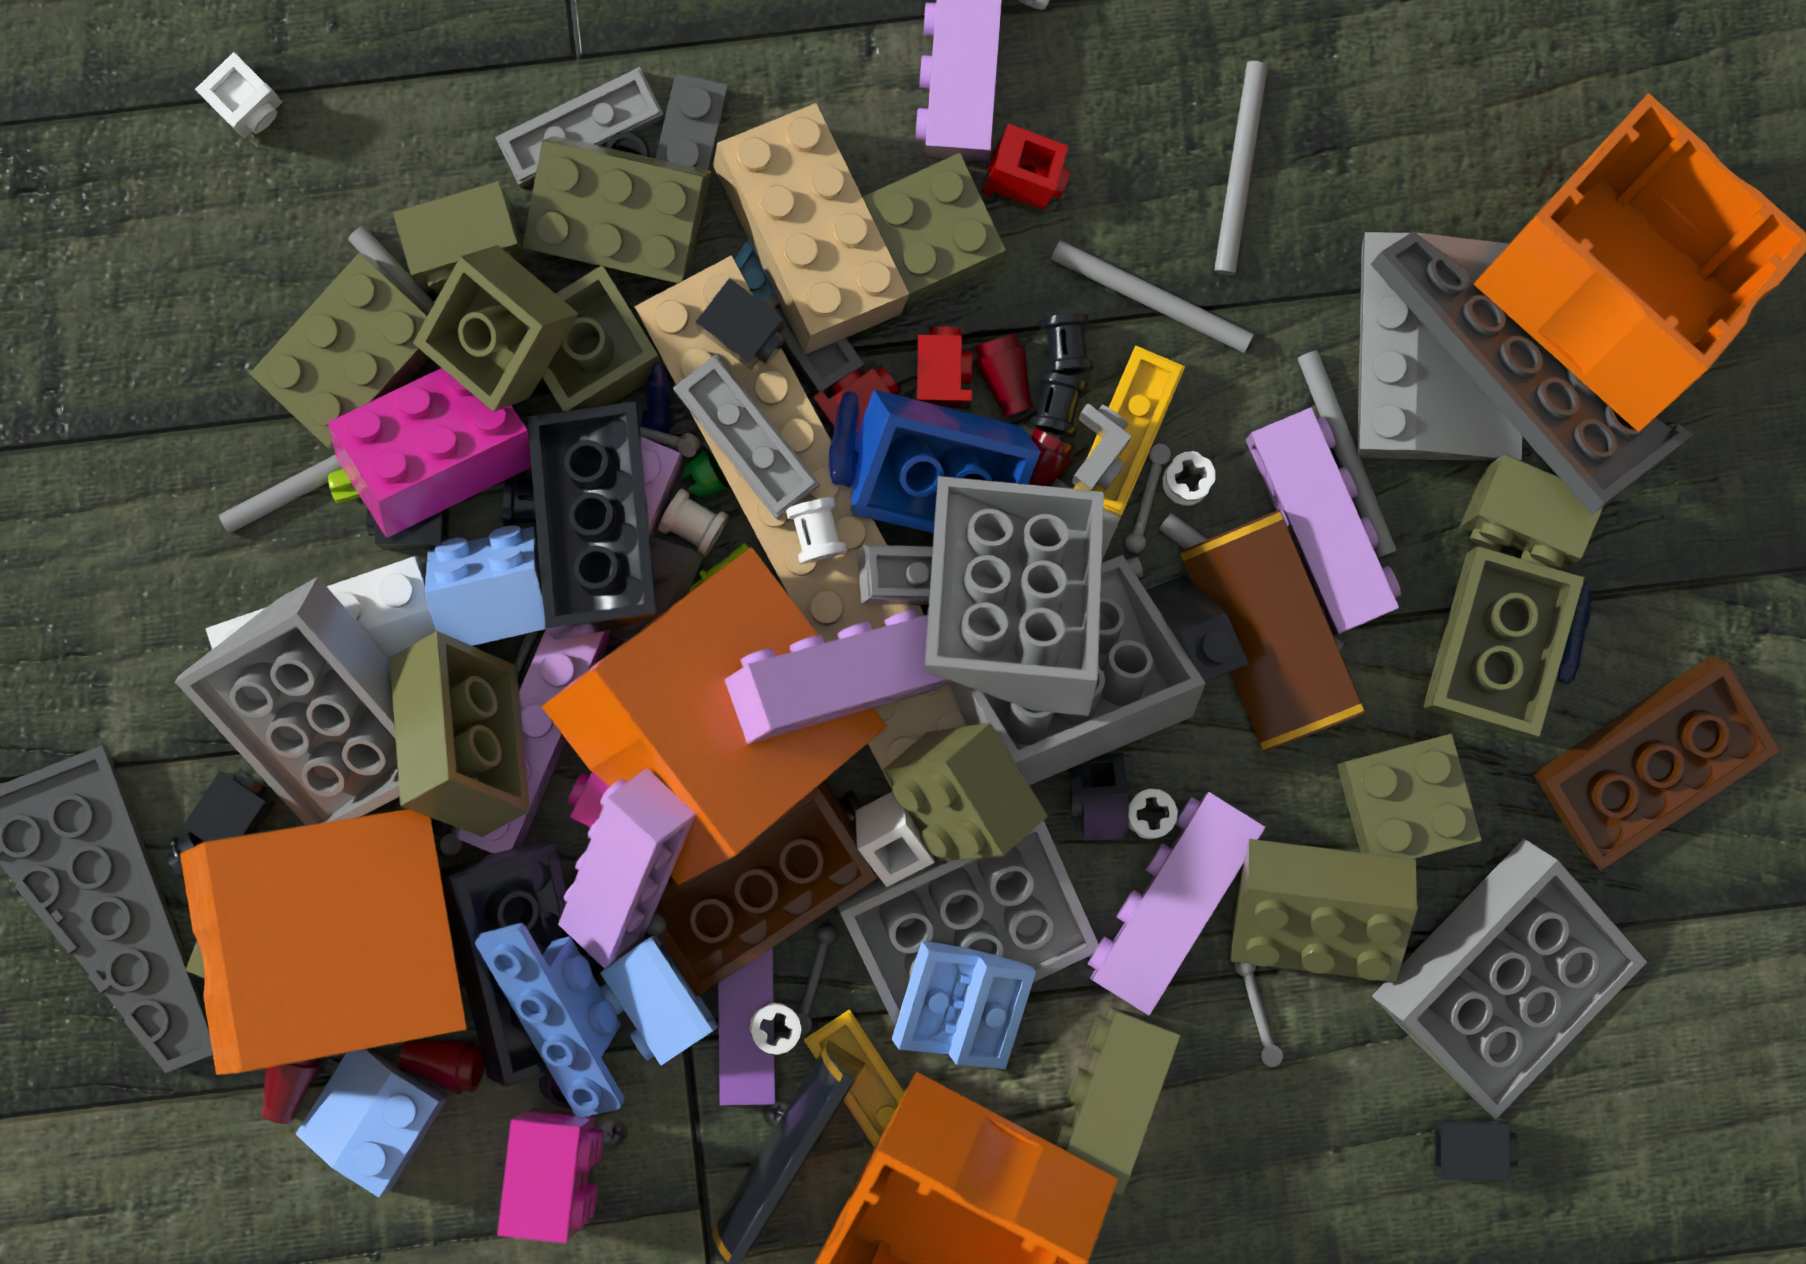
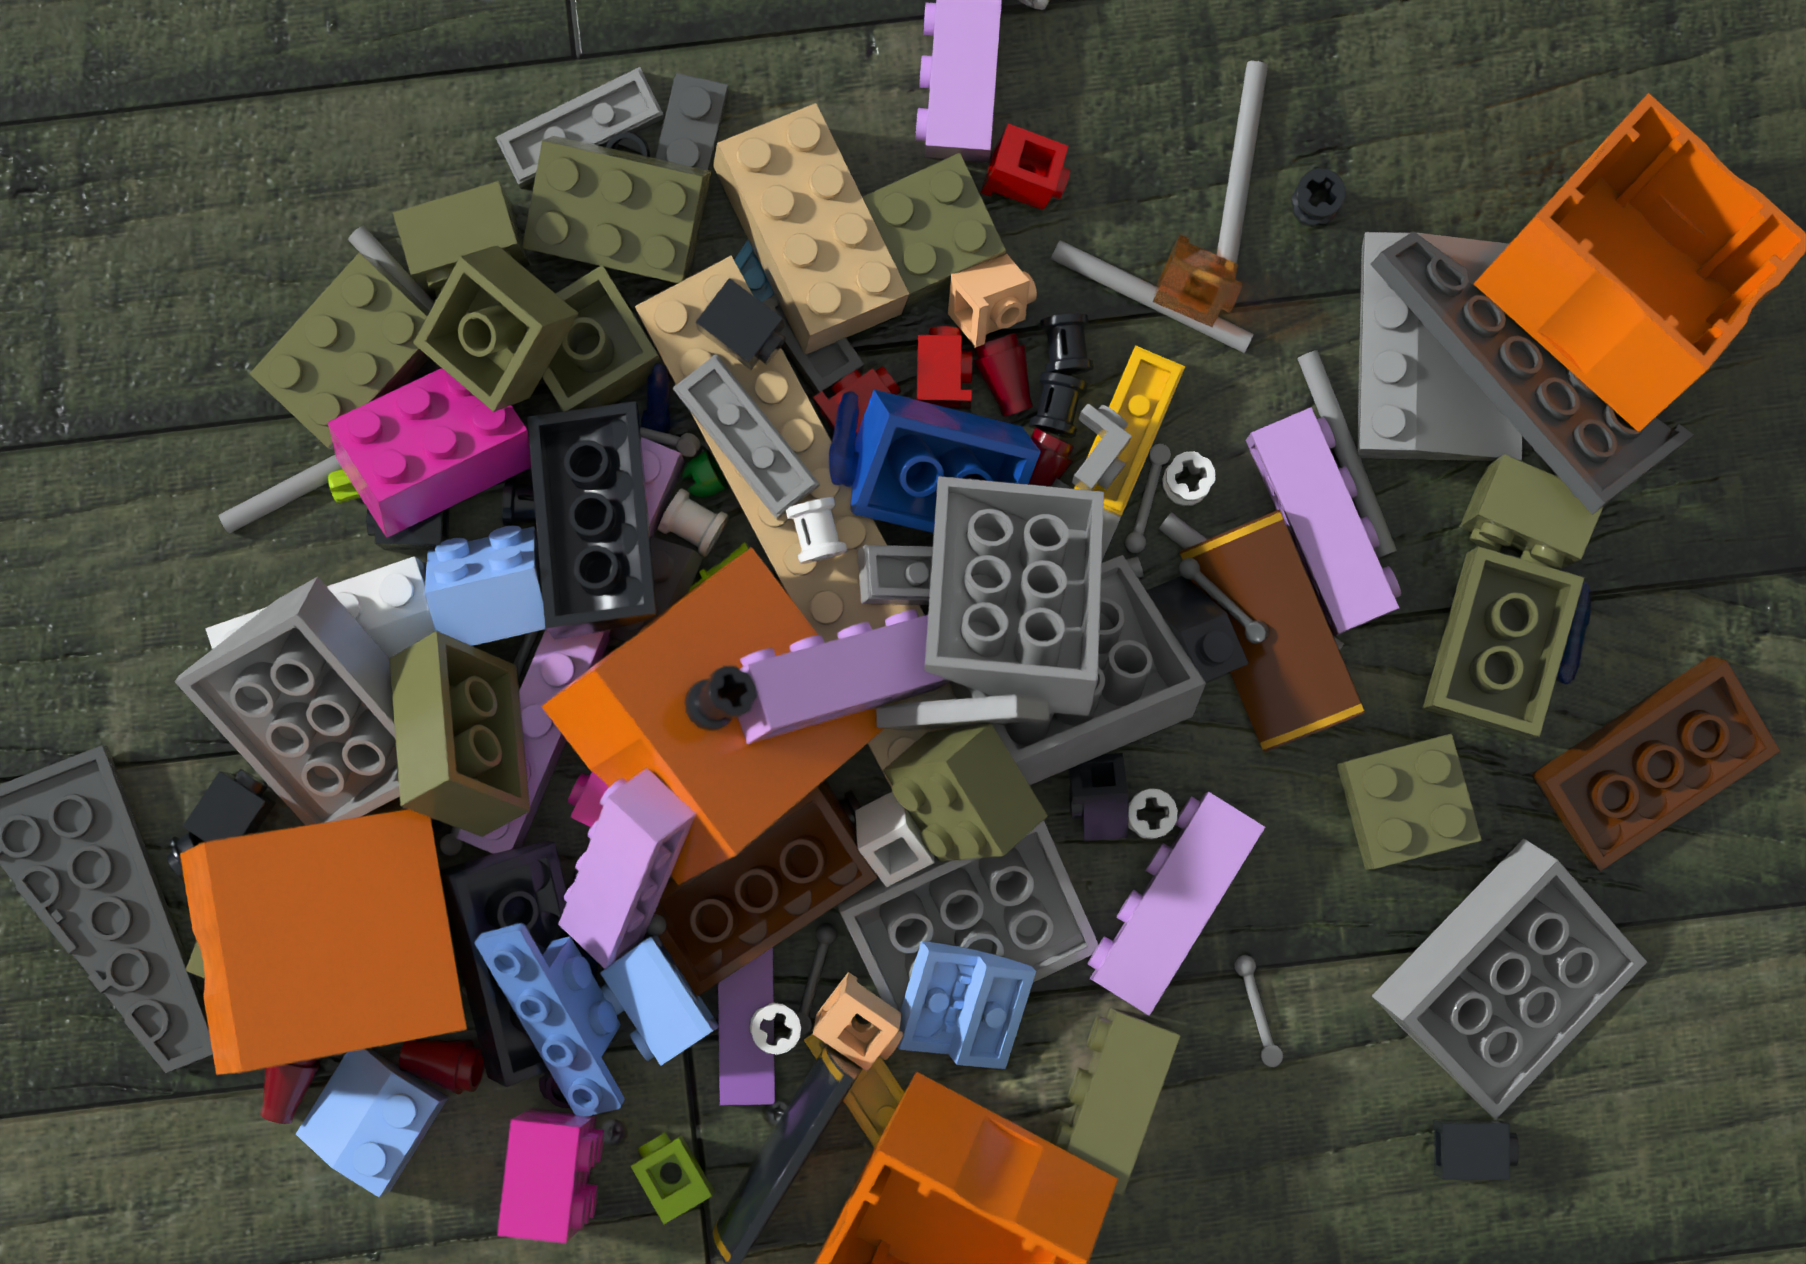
(240, 97): white bracket -> none
(667, 1197): none -> lime brick
(736, 695): none -> black bush
(858, 1041): none -> light nougat brick
(963, 712): none -> light grey tile
(990, 297): none -> light nougat brick
(1197, 299): none -> clear orange brick
(1255, 631): none -> dark grey hinge
(1310, 184): none -> black bush
(1324, 910): olive brick -> none

